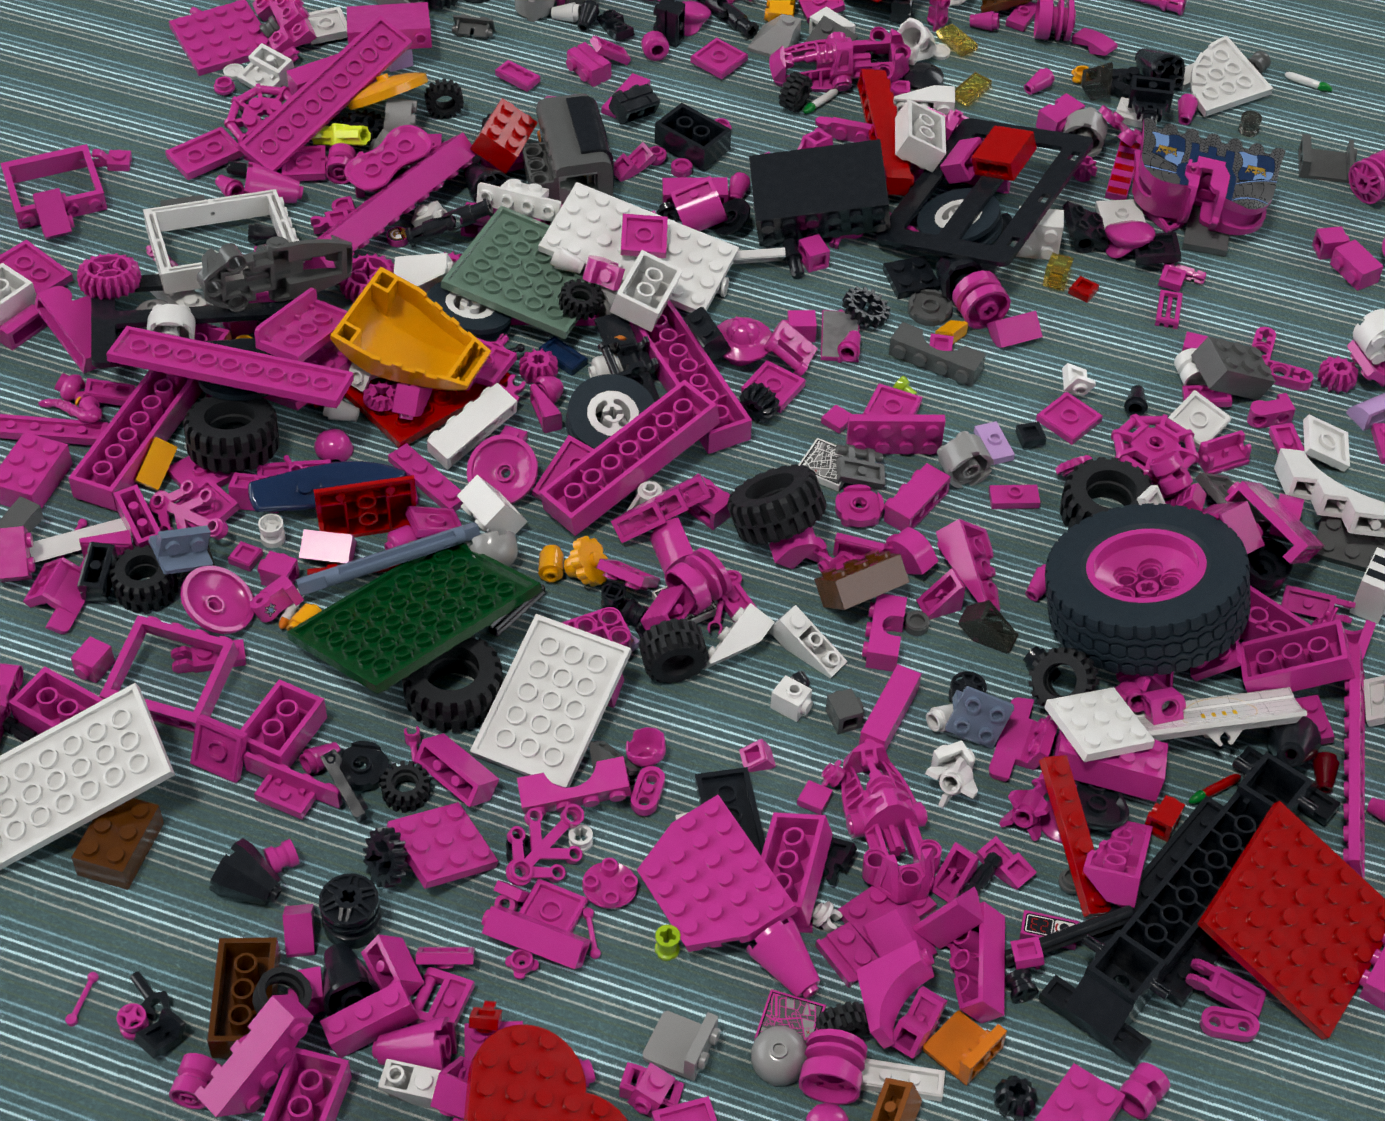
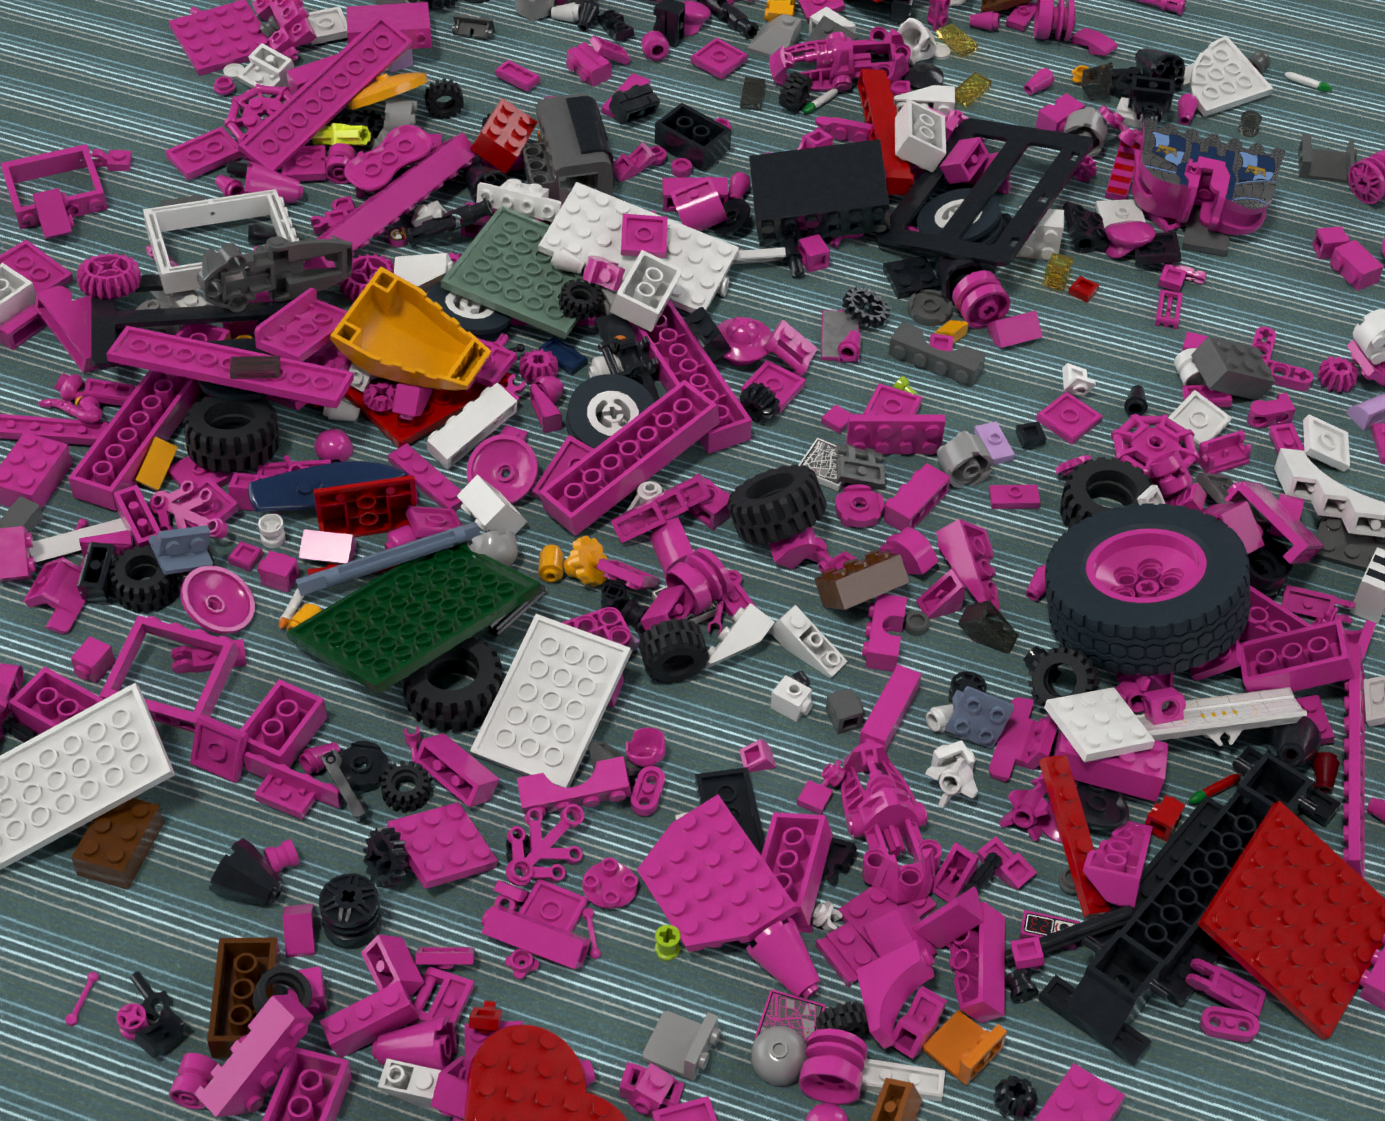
(172, 320): white brick -> none
(255, 367): none -> clear smoke tile
(275, 599): dark pink leg -> none
(344, 979): black cone -> none
(580, 830): white bush -> none
(668, 209): black plate -> none
(752, 93): none -> clear smoke tile
(804, 322): dark pink brick -> none
(855, 546): dark pink plate -> none
(1004, 153): red brick -> none
(1143, 1090): dark pink wheel -> none

